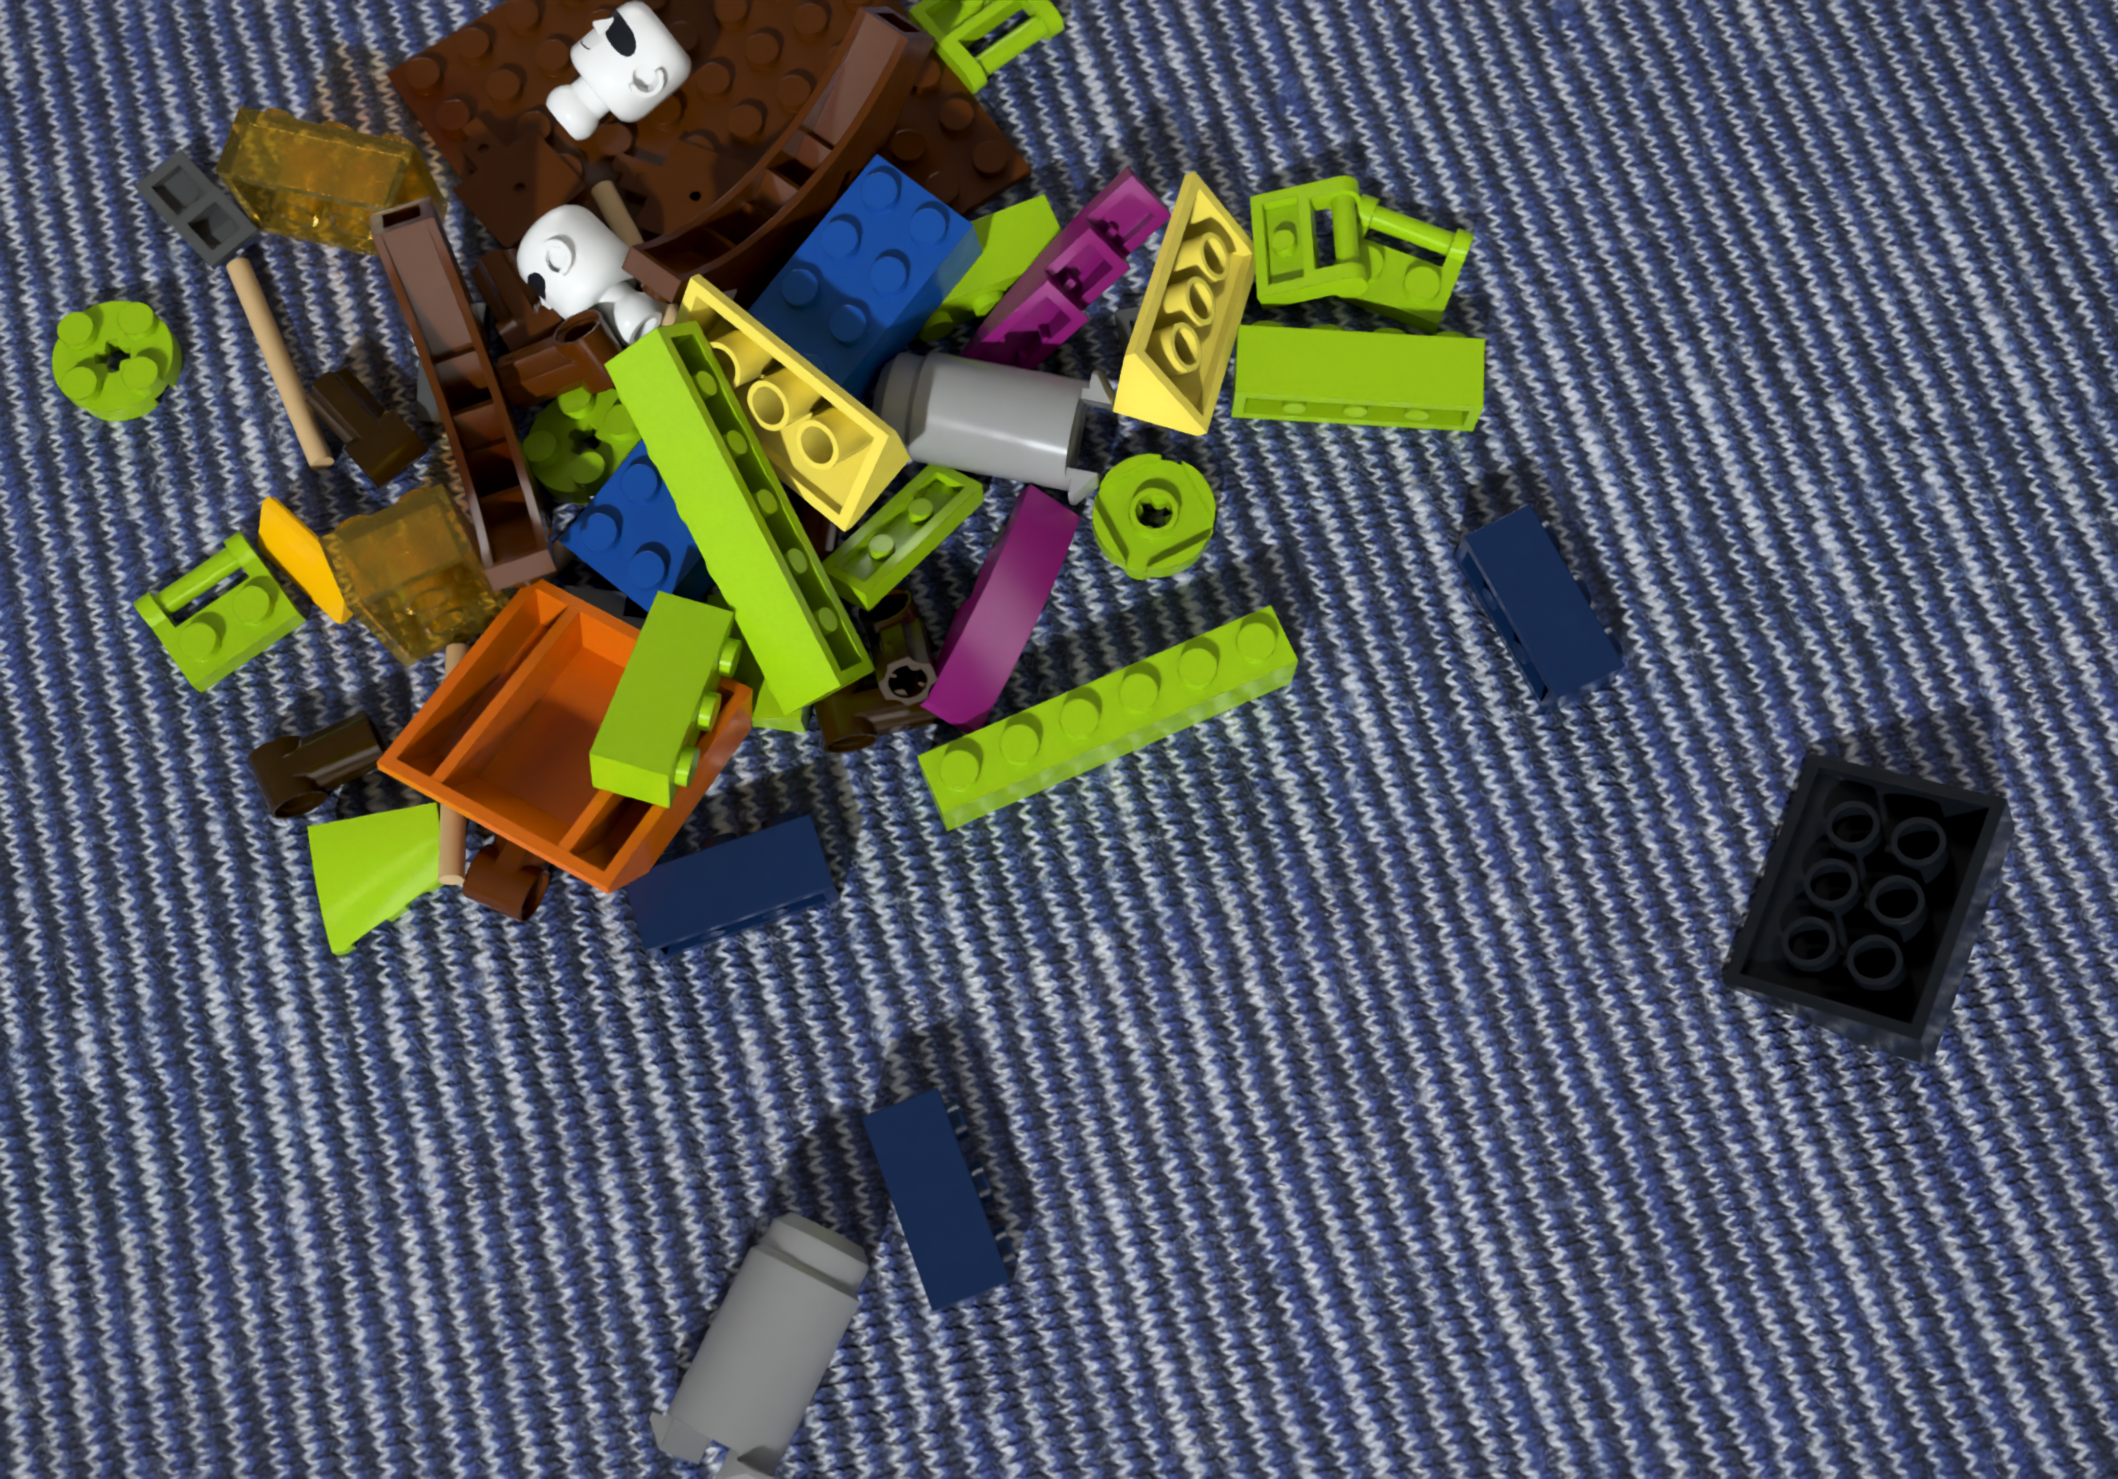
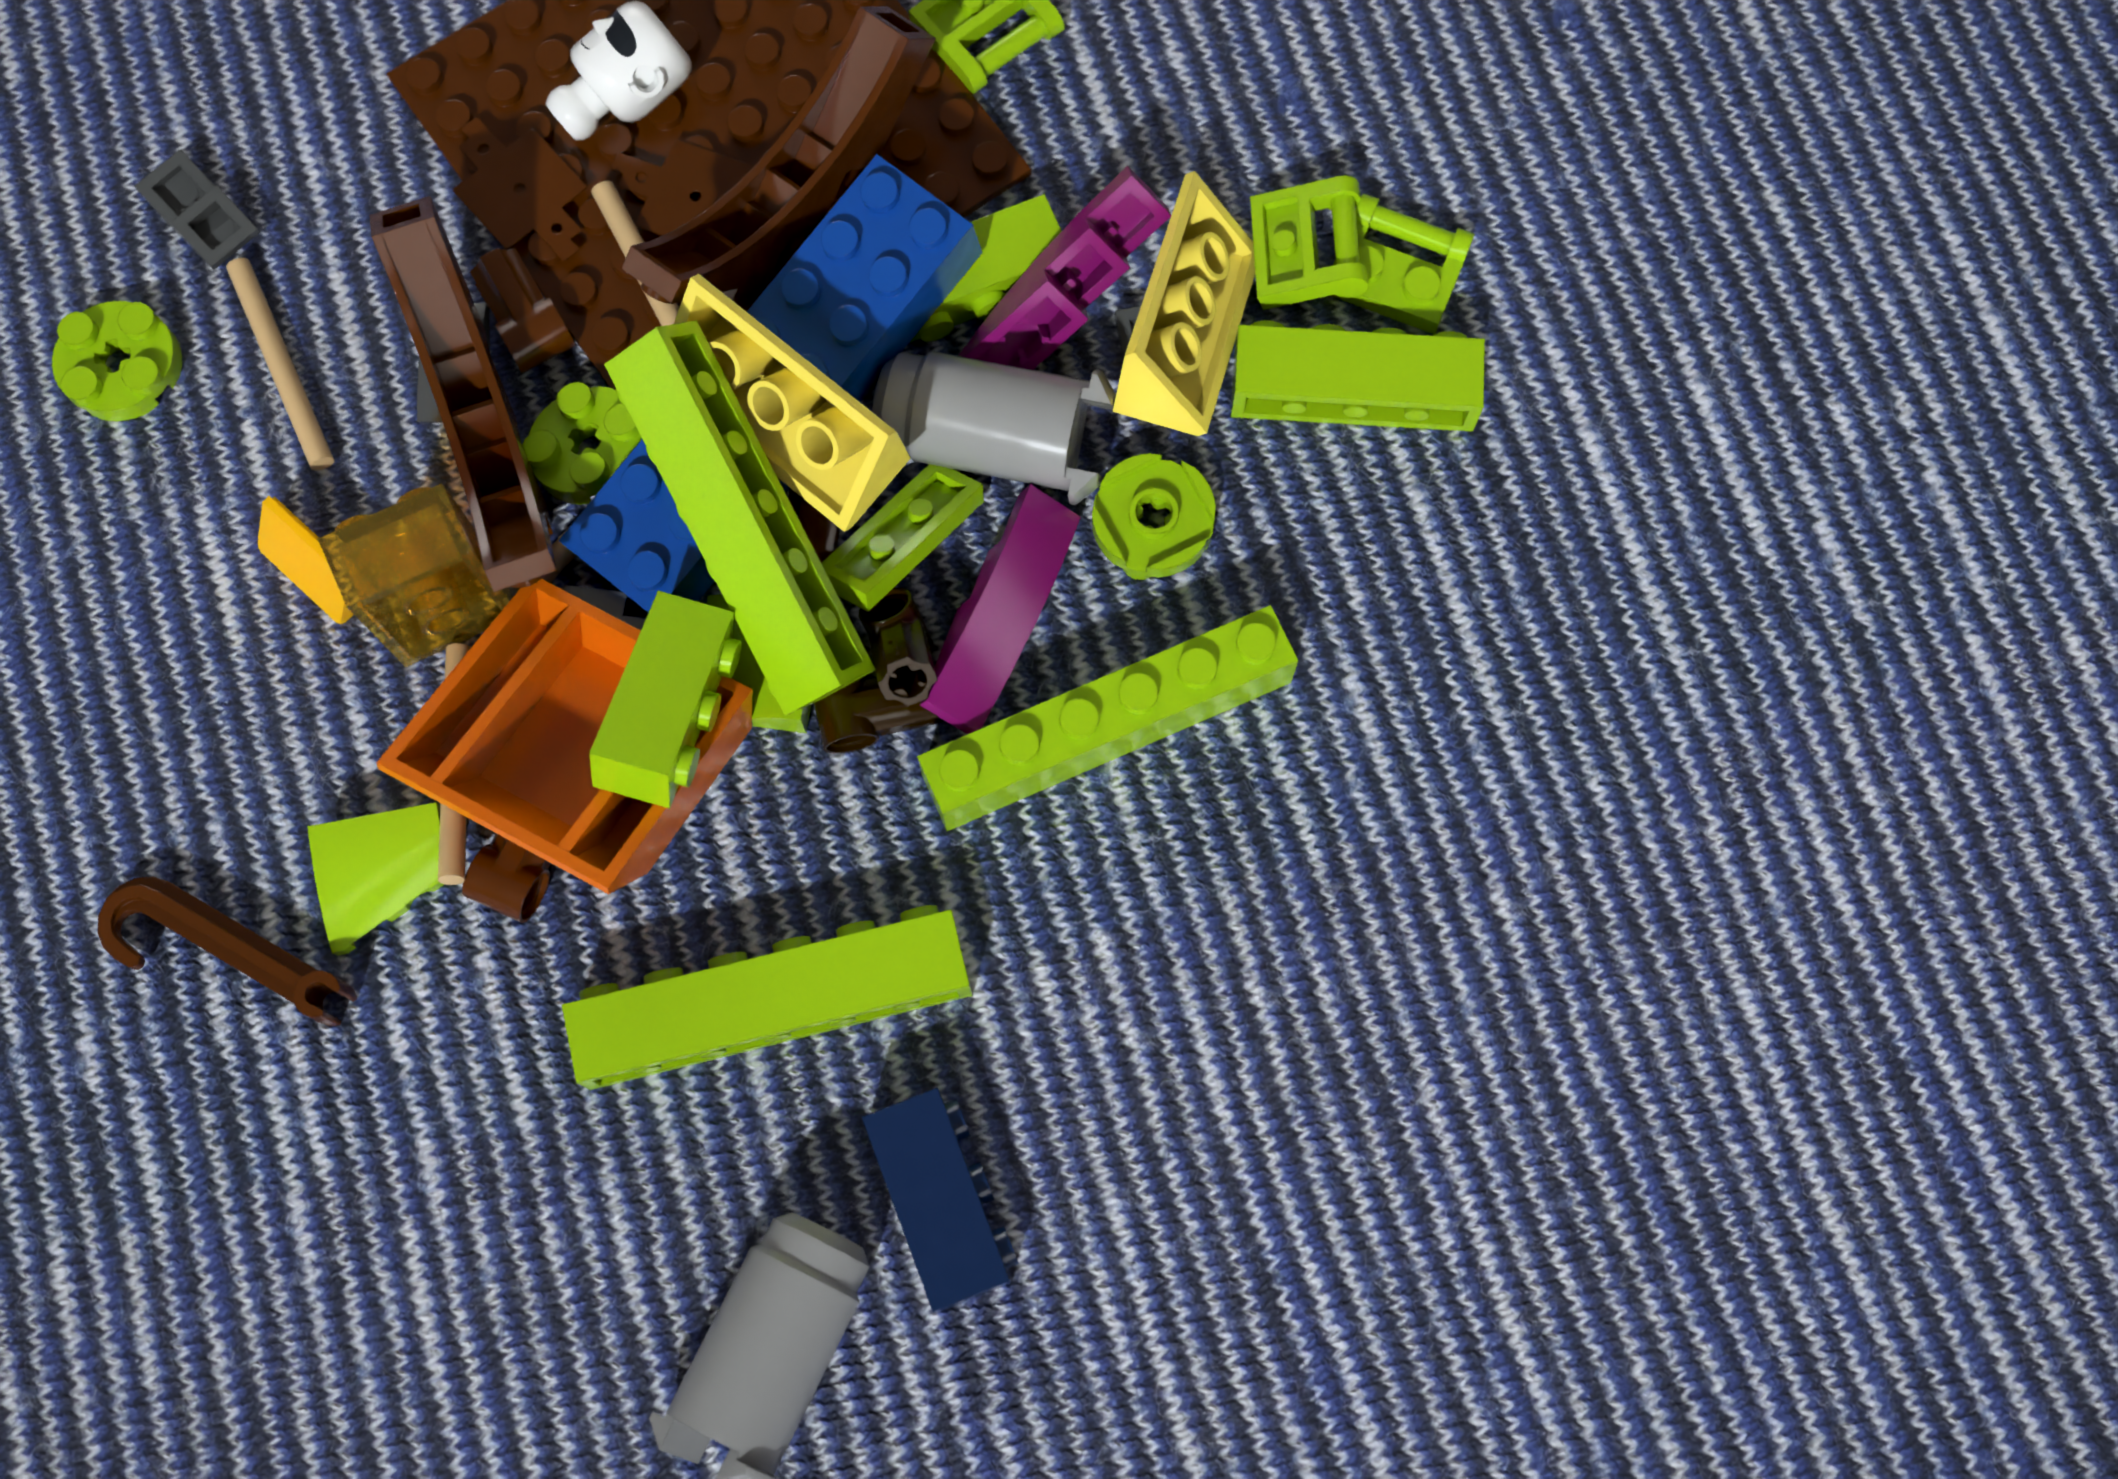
(221, 938): none -> reddish brown piece
(230, 627): lime plate -> none
(300, 770): dark brown piece -> none
(320, 177): clear yellow brick -> none
(373, 437): dark brown piece -> none
(561, 362): reddish brown piece -> none
(578, 268): white piece -> none
(732, 886): dark blue brick -> none
(765, 998): none -> lime brick
(1539, 609): dark blue brick -> none
(1872, 904): black slope -> none

